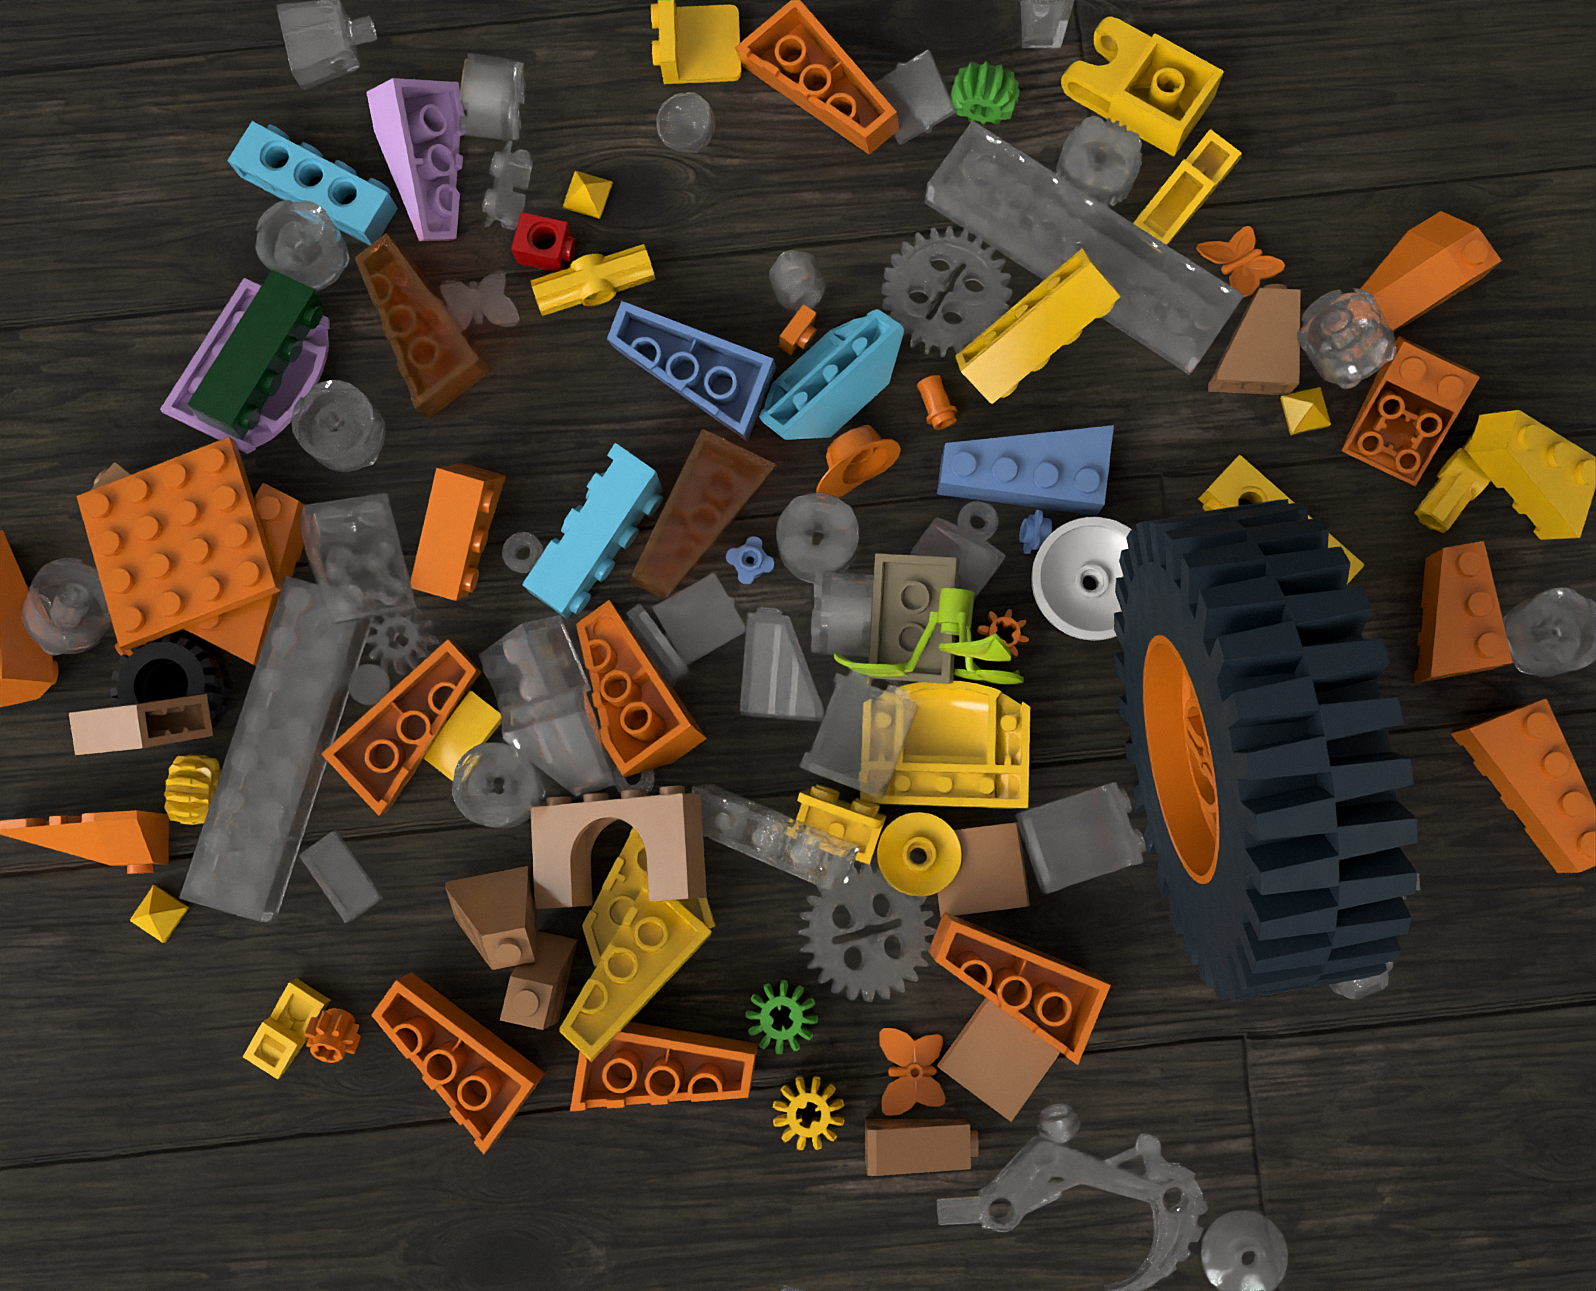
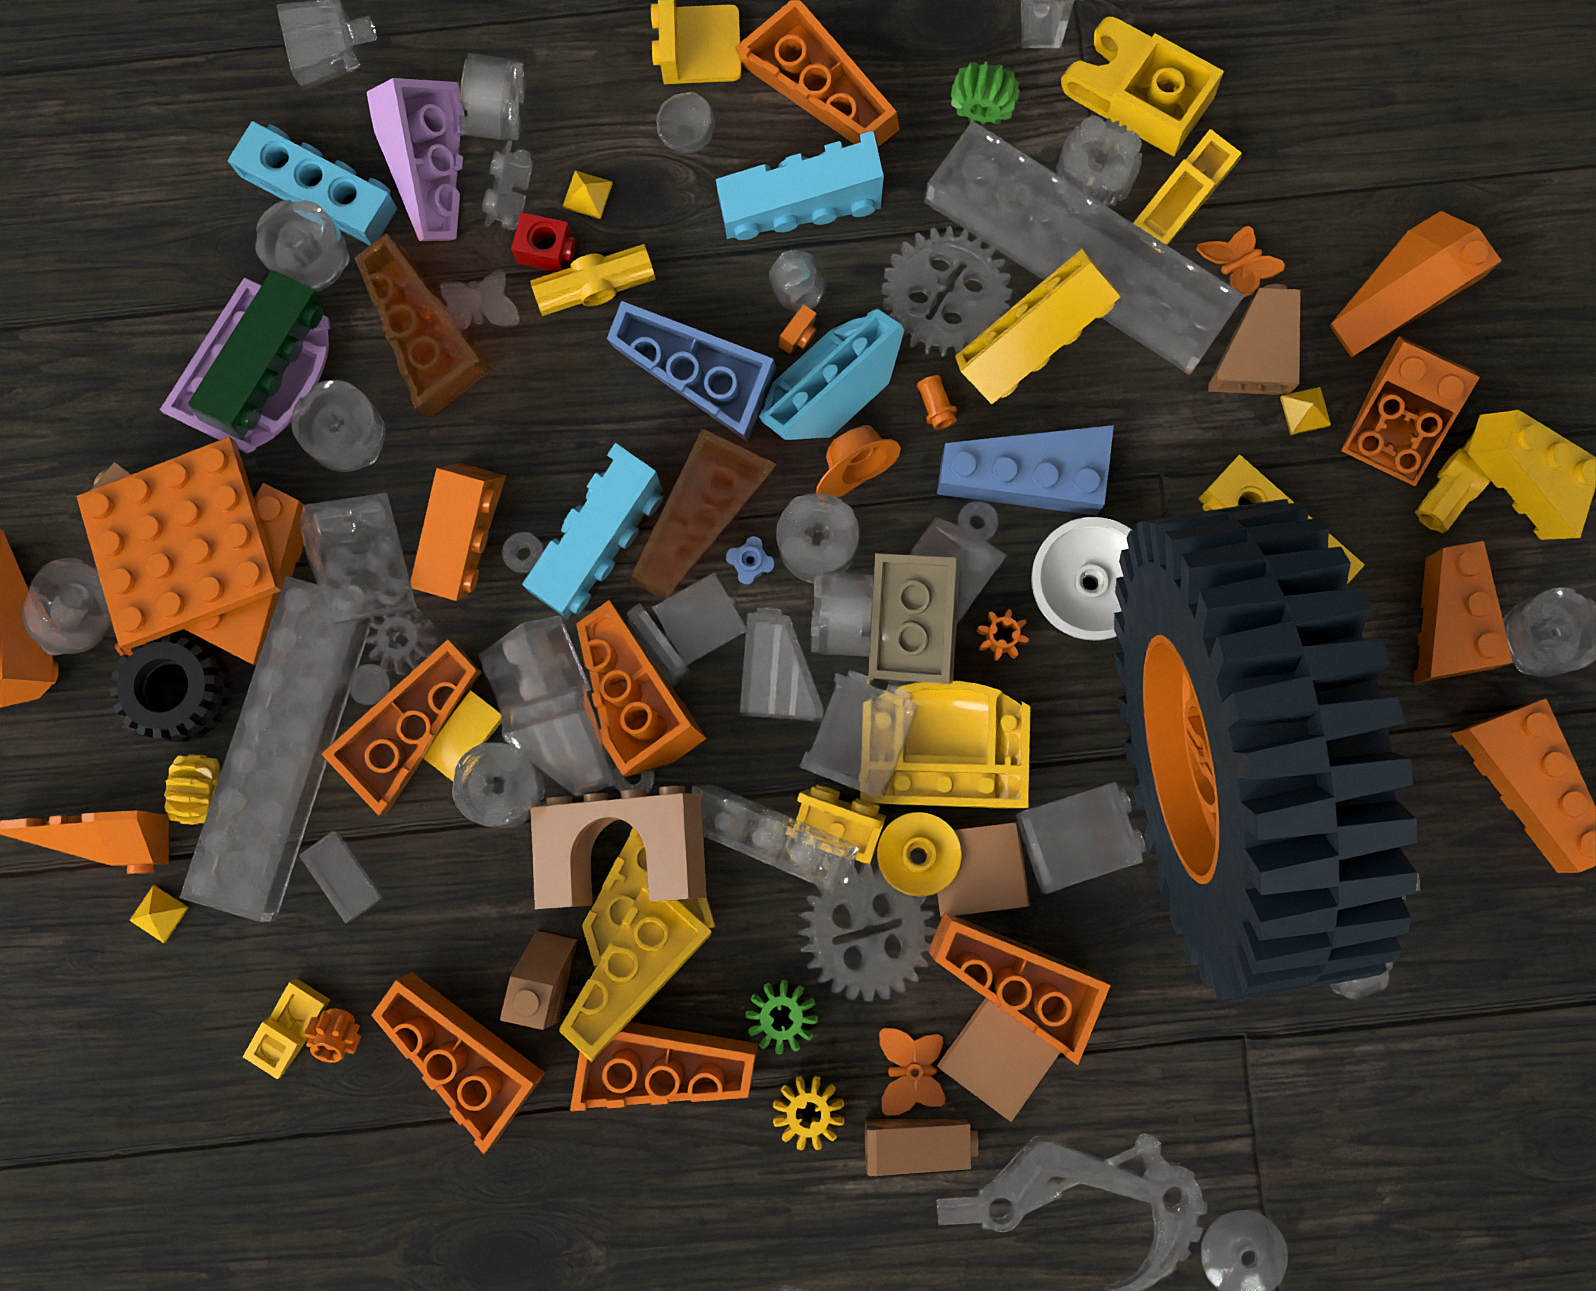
(140, 725): medium nougat slope -> none
(497, 915): medium nougat slope -> none
(803, 190): none -> medium azure wedge
(917, 96): clear piece -> none
(955, 619): lime plant -> none
(1034, 531): medium blue plate -> none
(1058, 1123): clear plate -> none
(1346, 337): clear brick -> none

